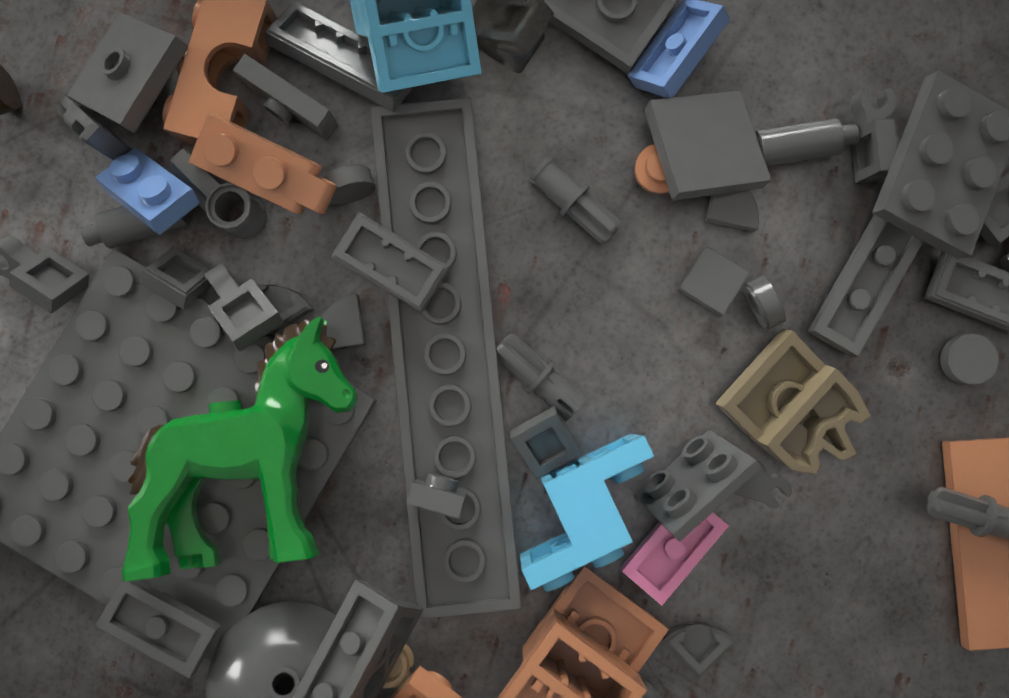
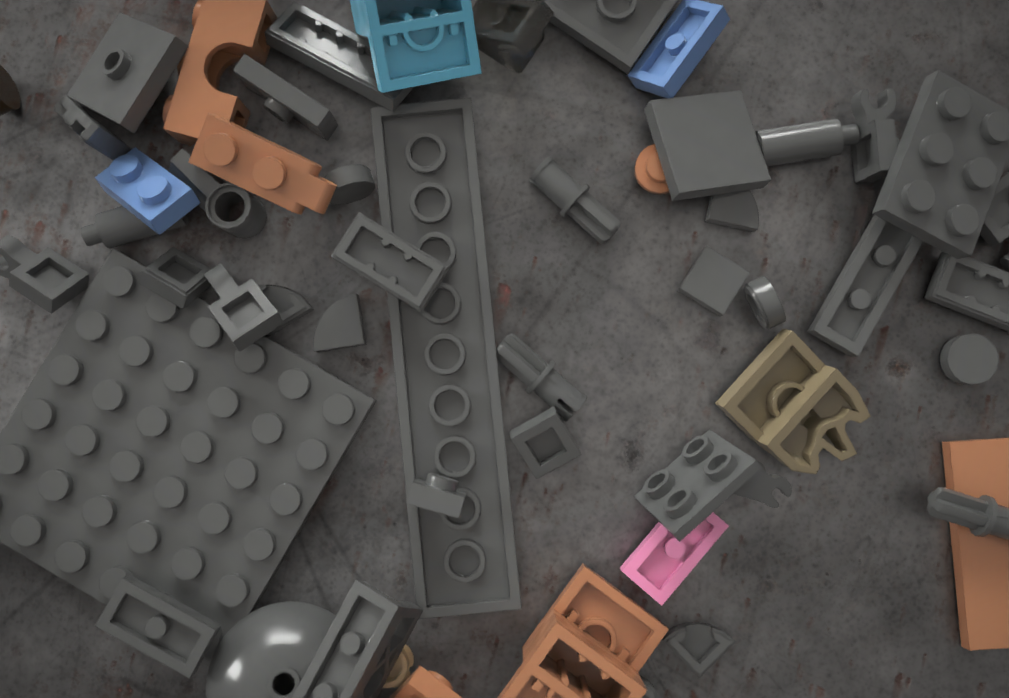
(235, 445): green animal -> none
(587, 513): medium azure bracket -> none

